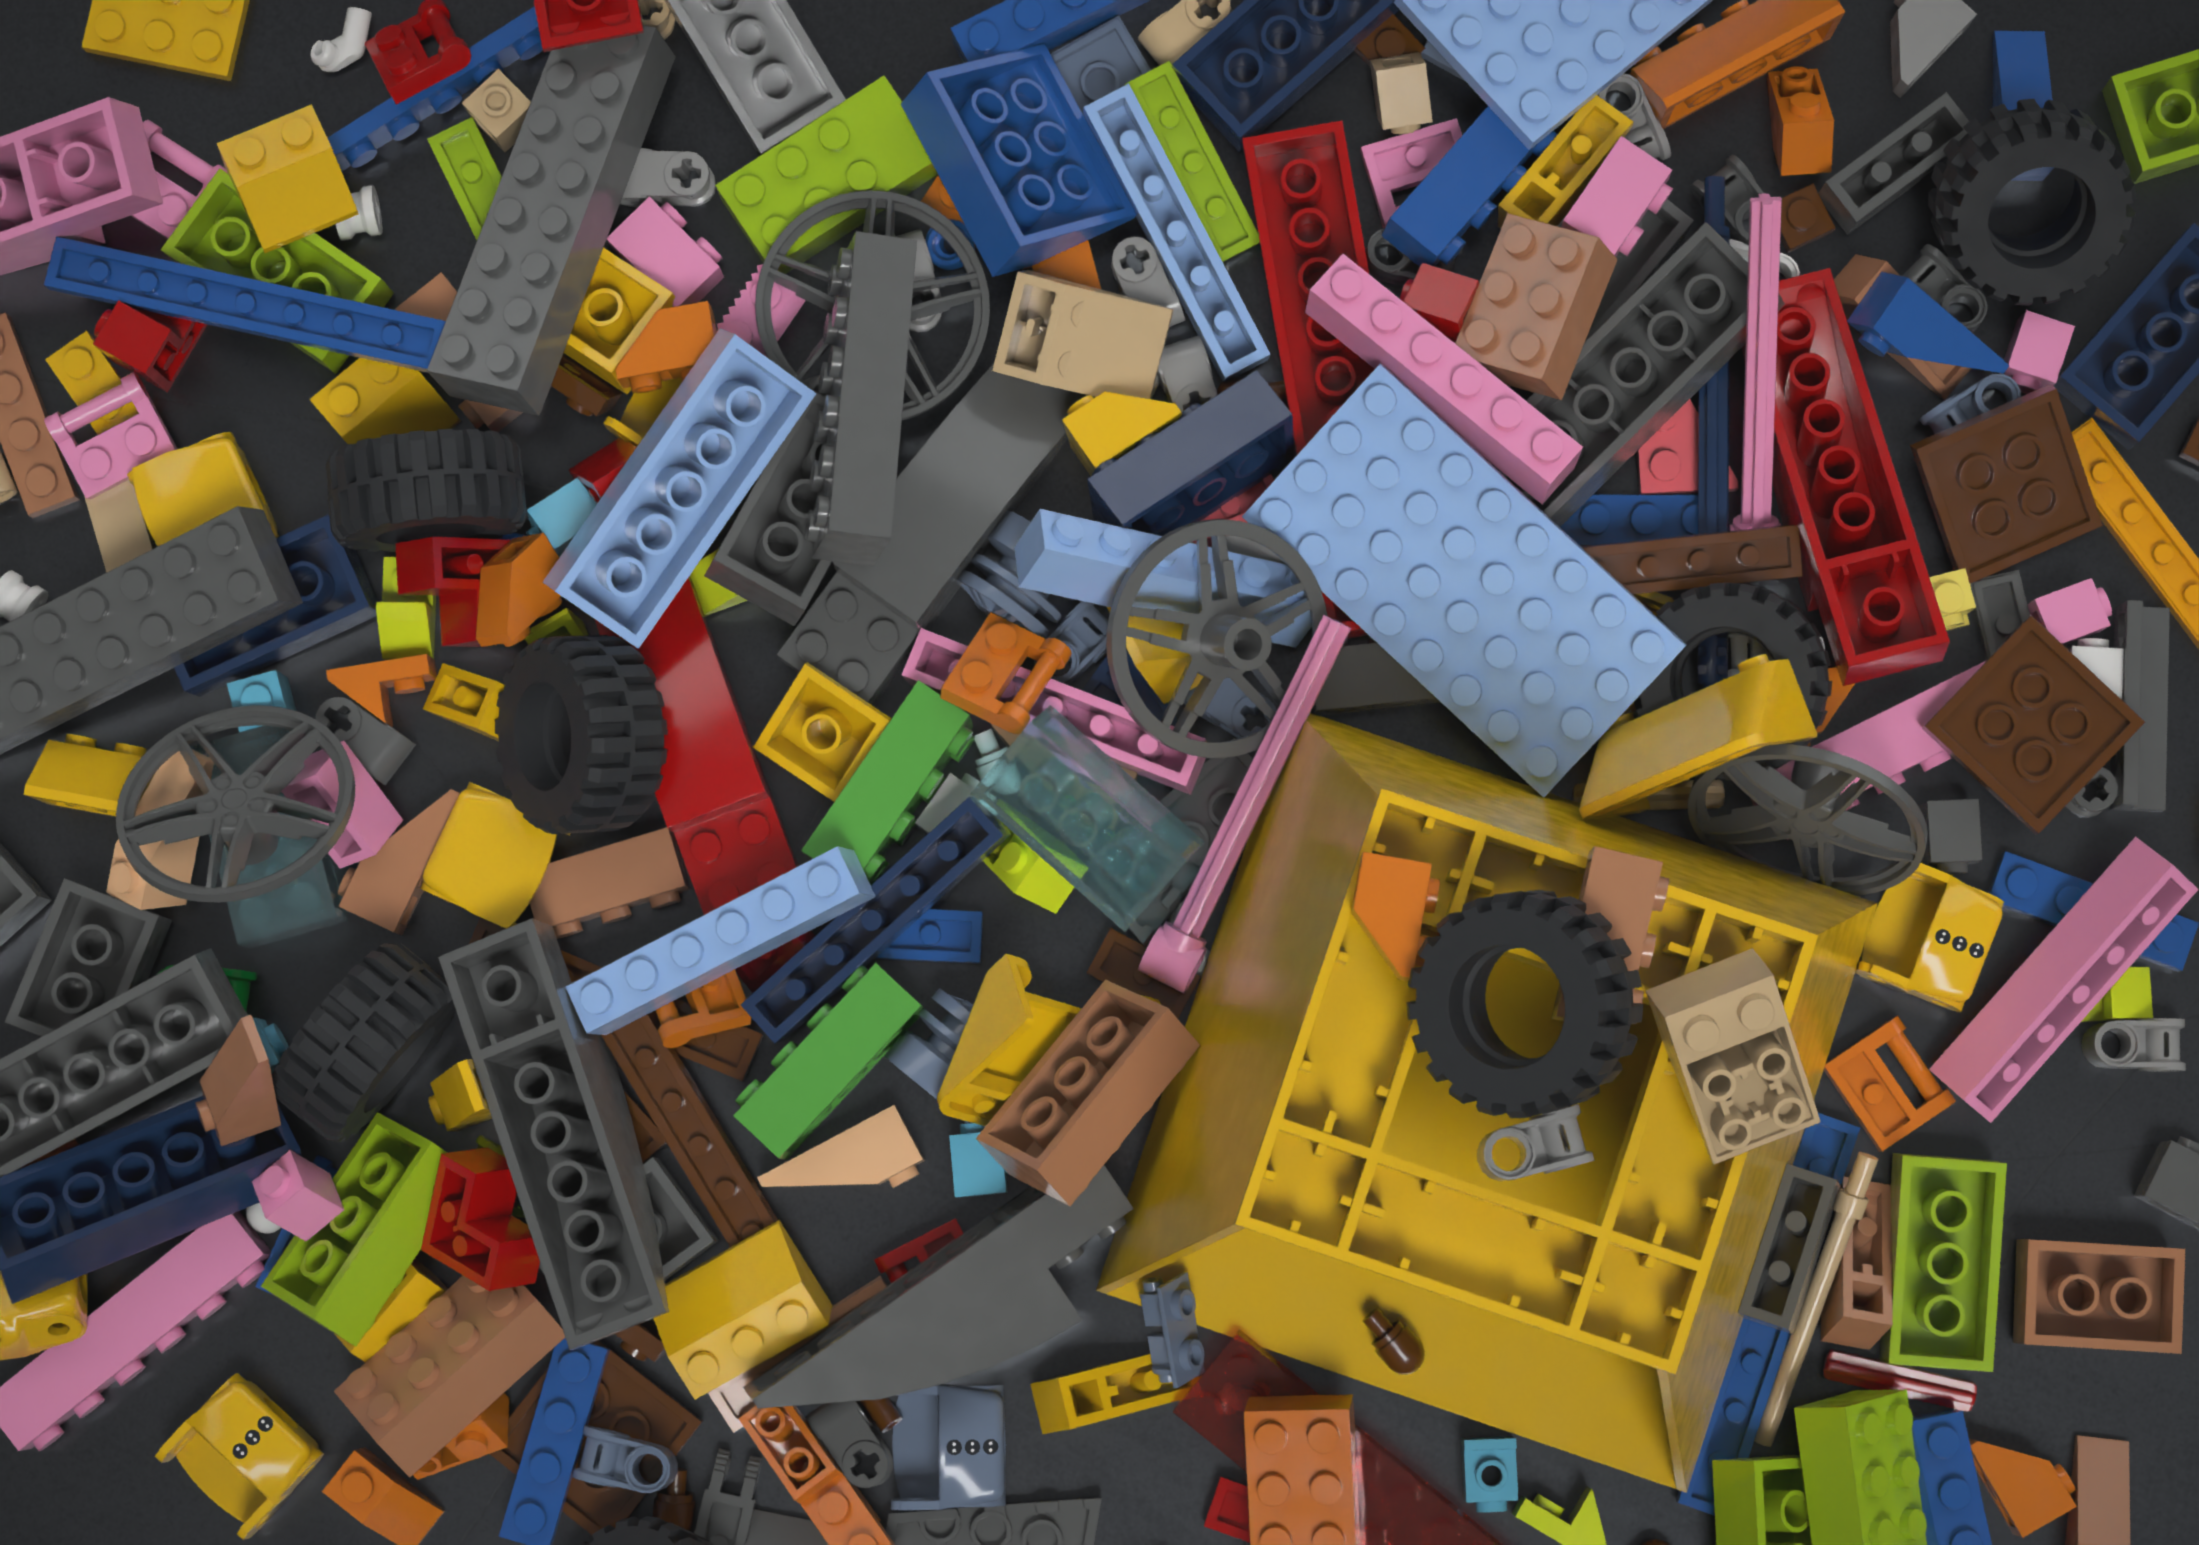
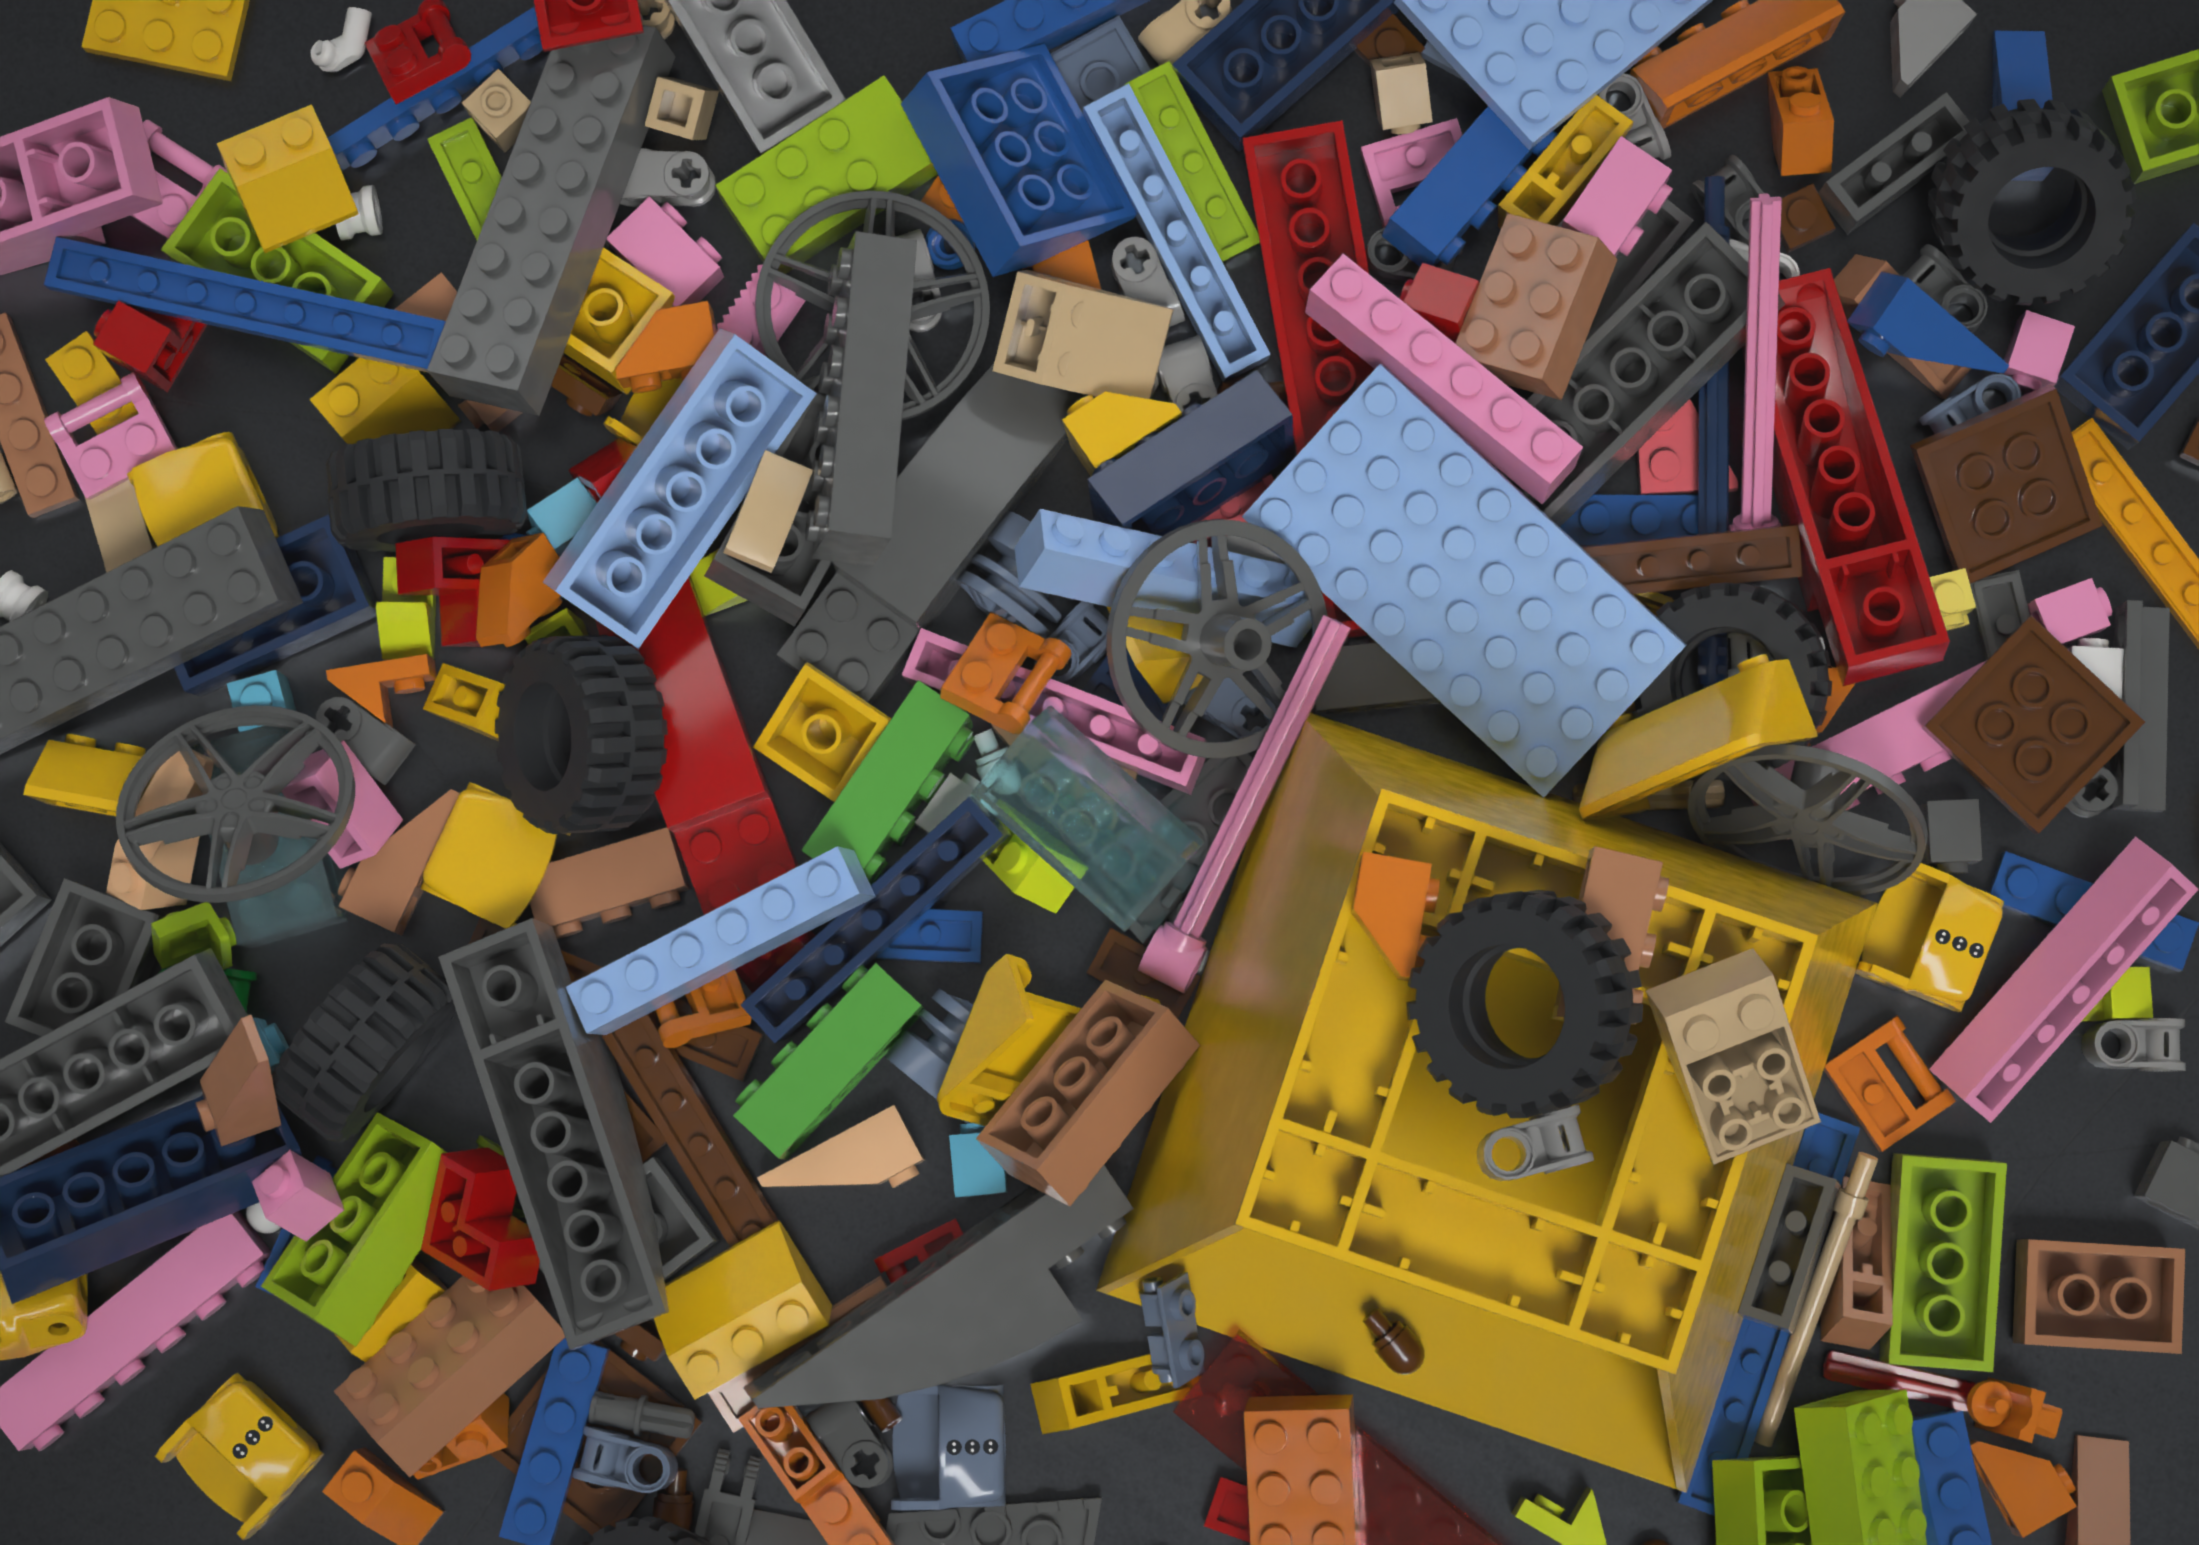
(191, 932): none -> lime bracket
(459, 1098): yellow slope -> none
(640, 1415): none -> dark grey axle
(681, 108): none -> tan brick
(768, 511): none -> tan slope
(1476, 1456): medium azure brick -> none
(2012, 1410): none -> orange hips

